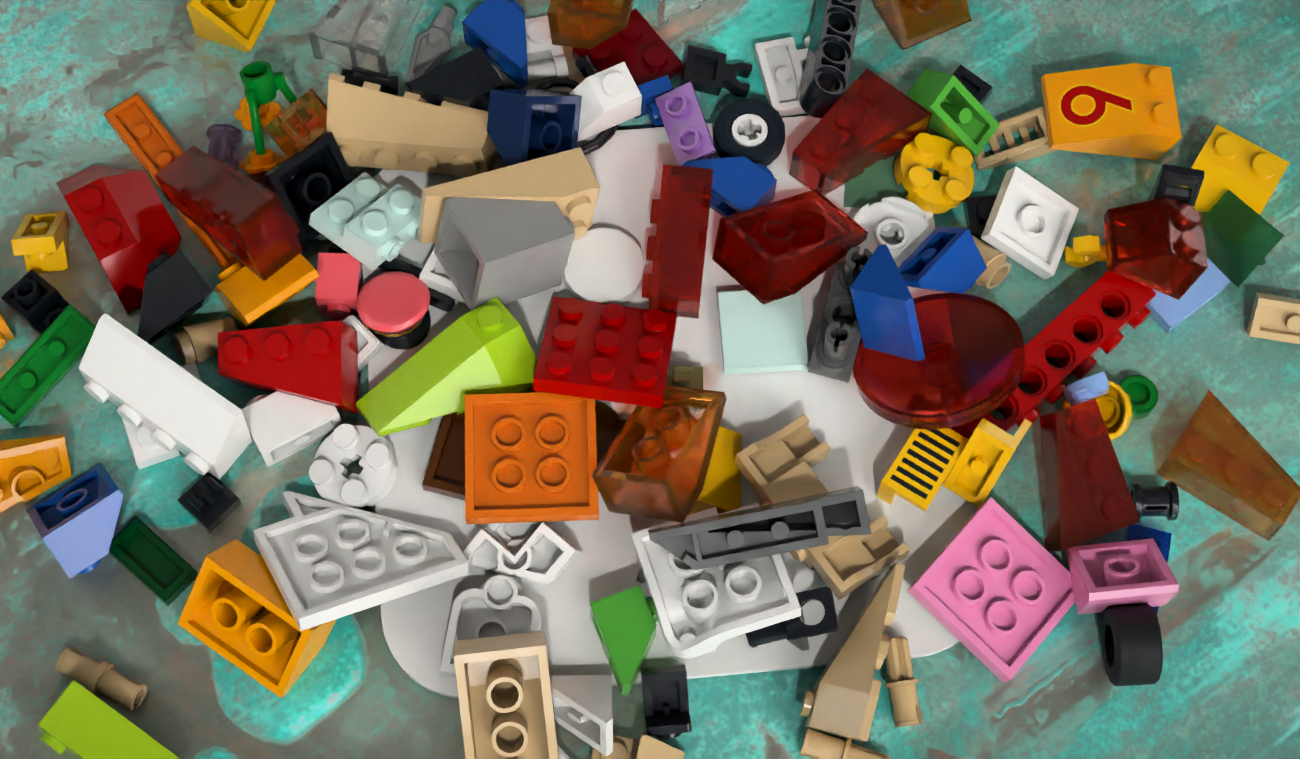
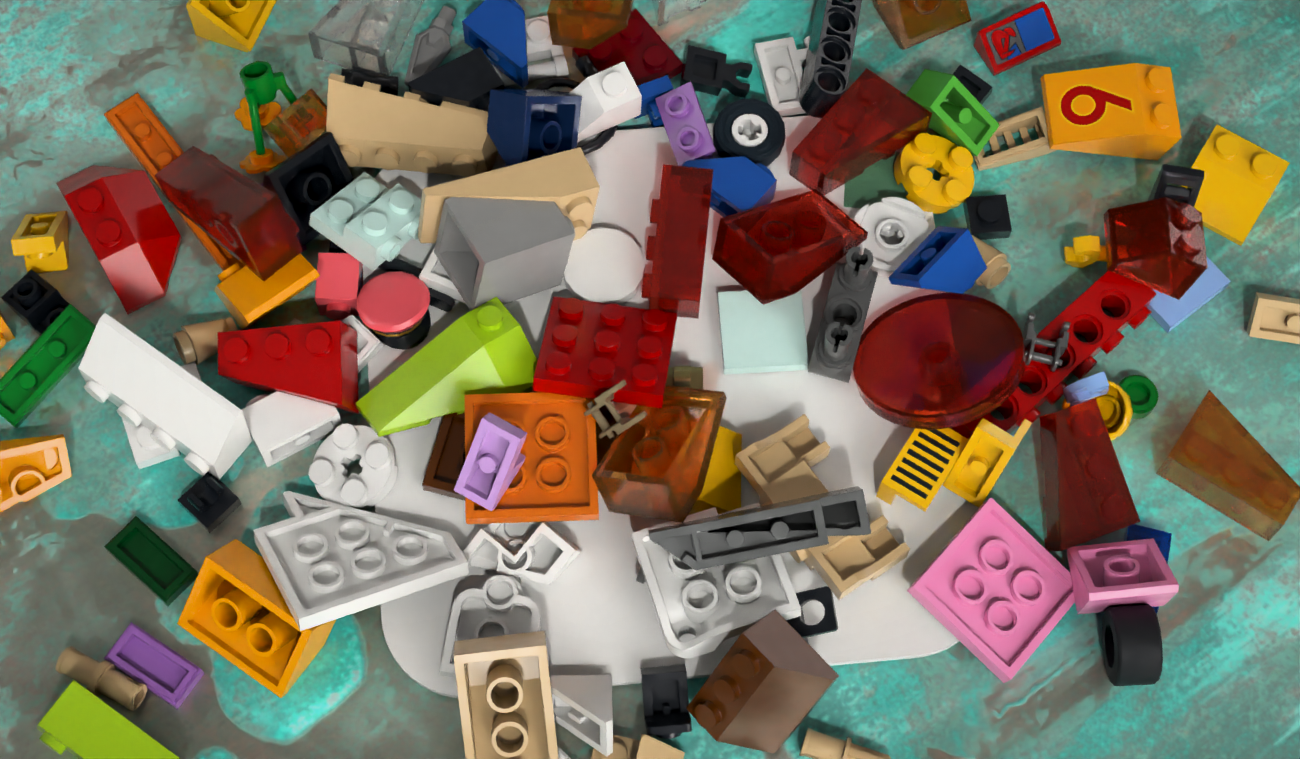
(79, 520): slope -> none
(154, 665): none -> medium lavender tile
(170, 295): black slope -> none
(224, 142): clear purple bush -> none
(491, 461): none -> lavender slope
(622, 423): none -> dark tan piece
(626, 632): bright green slope -> none
(762, 687): none -> reddish brown slope
(846, 690): tan wedge -> none
(886, 308): blue slope -> none
(902, 684): tan axle -> none
(1017, 38): none -> slope
(1030, 223): white plate -> none
(1059, 346): none -> dark grey piece
(1156, 500): black bush -> none
(1237, 237): clear green piece -> none

